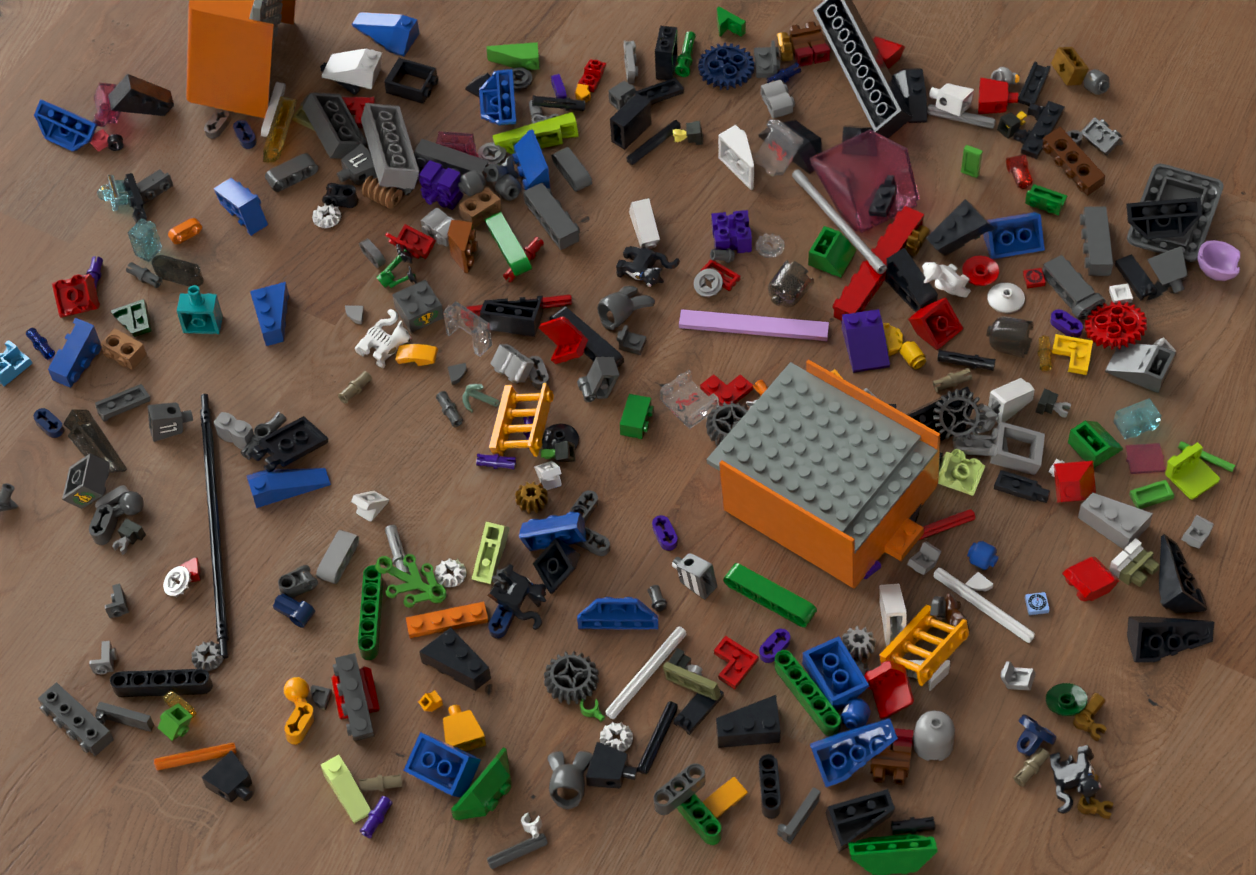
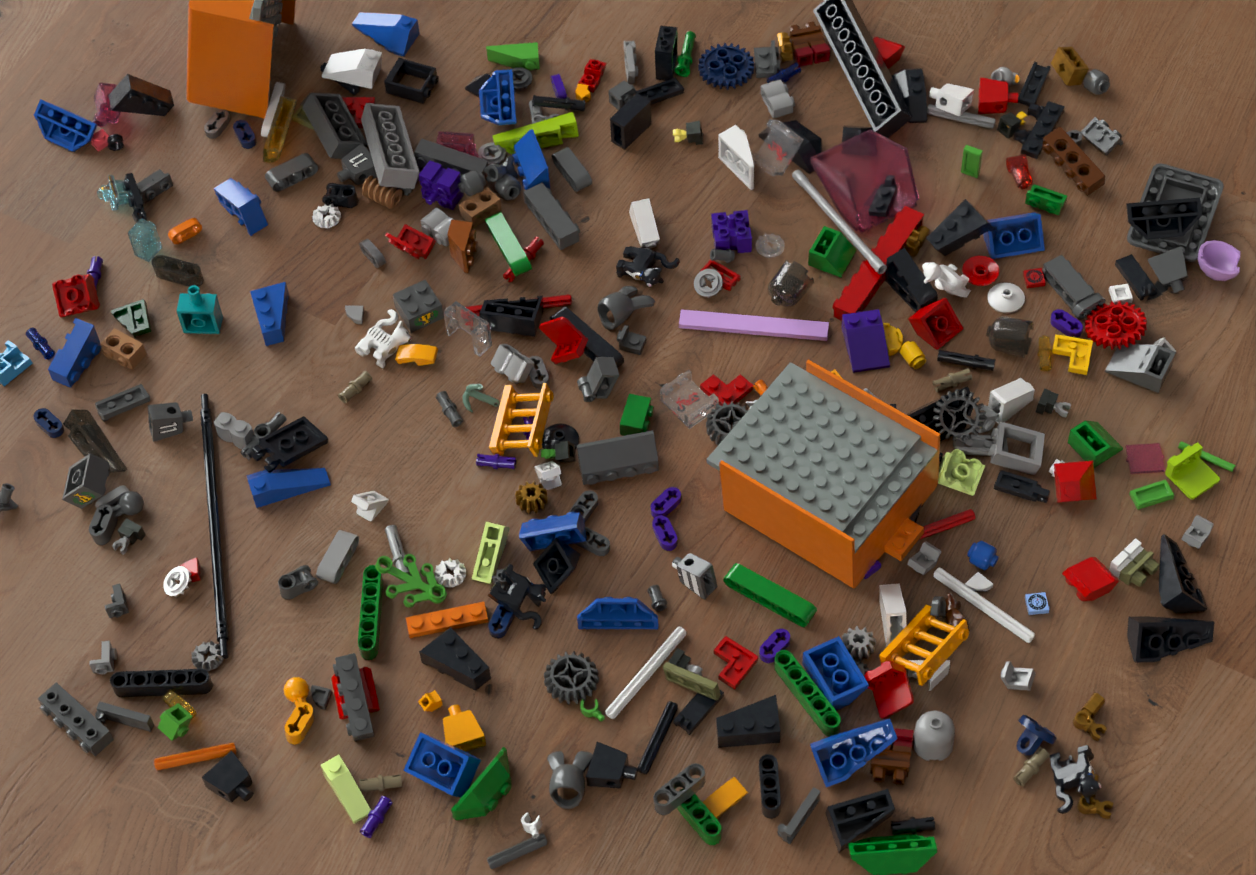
(144, 275): dark grey pin -> none
(297, 611): dark blue piece -> none
(386, 277): green plant -> none
(457, 372): dark grey tile -> none
(618, 457): none -> dark grey slope
(625, 735): white gear -> none
(653, 142): black axle -> none
(663, 501): none -> dark purple beam
(729, 21): green slope -> none
(855, 713): blue head -> none
(1066, 699): dark green dish -> none
(1097, 241): dark grey brick -> none
(1114, 519): light grey wedge -> none
(1137, 419): clear light blue brick -> none

